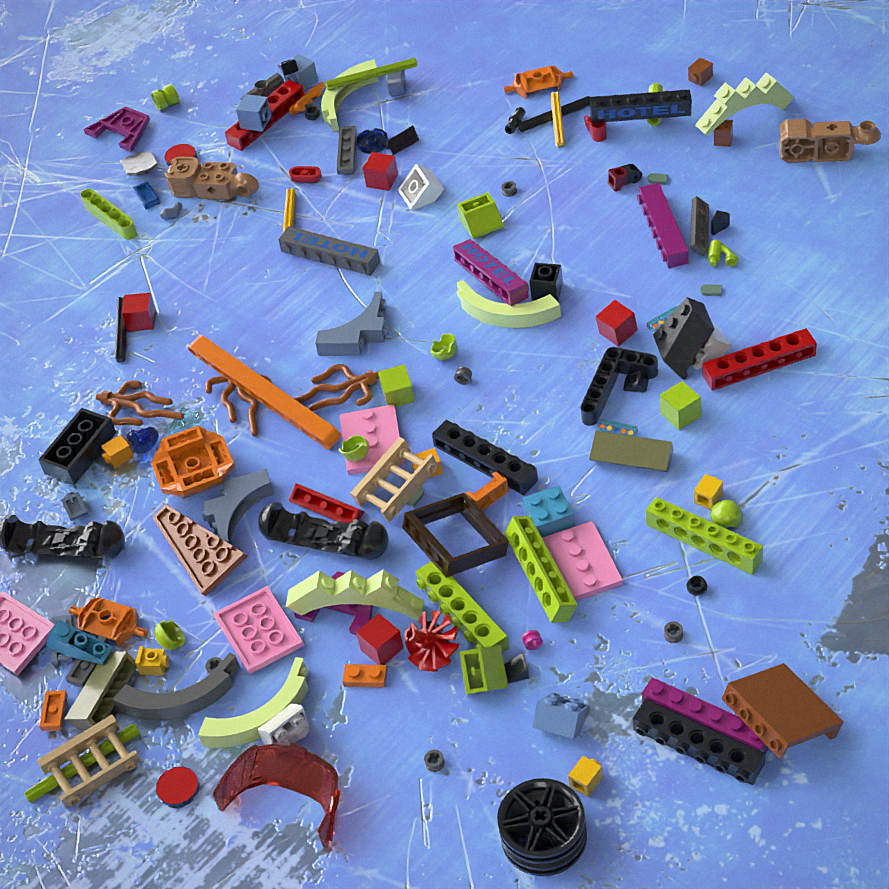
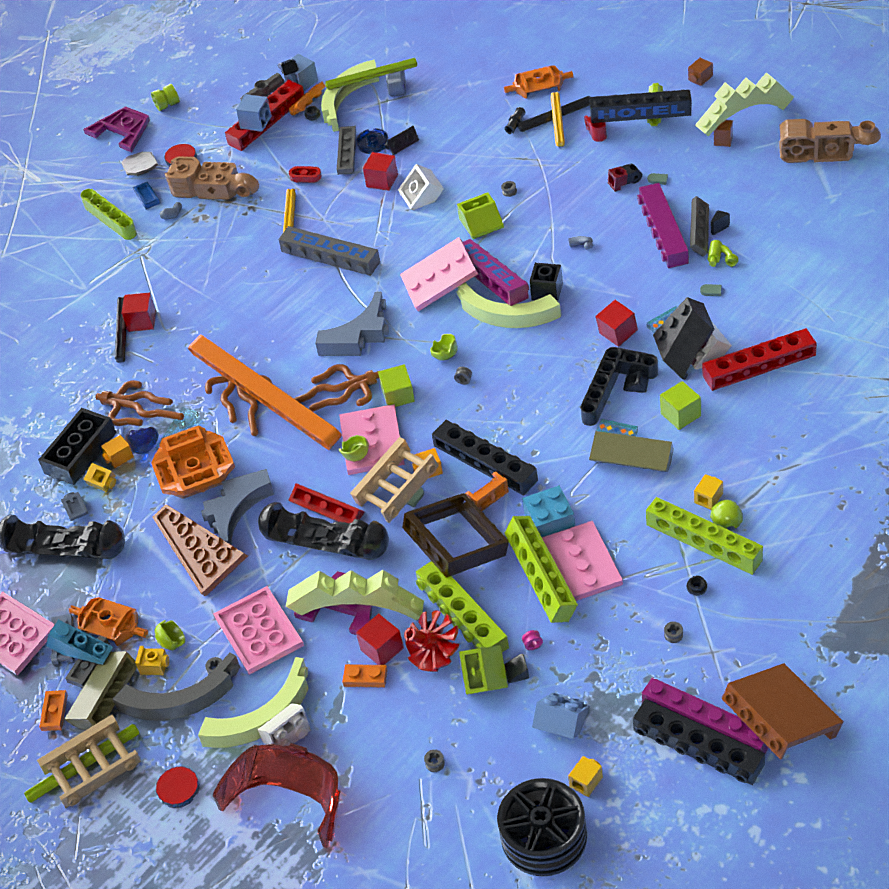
(96, 474): none -> yellow brick
(438, 274): none -> bright pink plate
(580, 240): none -> sand blue arm

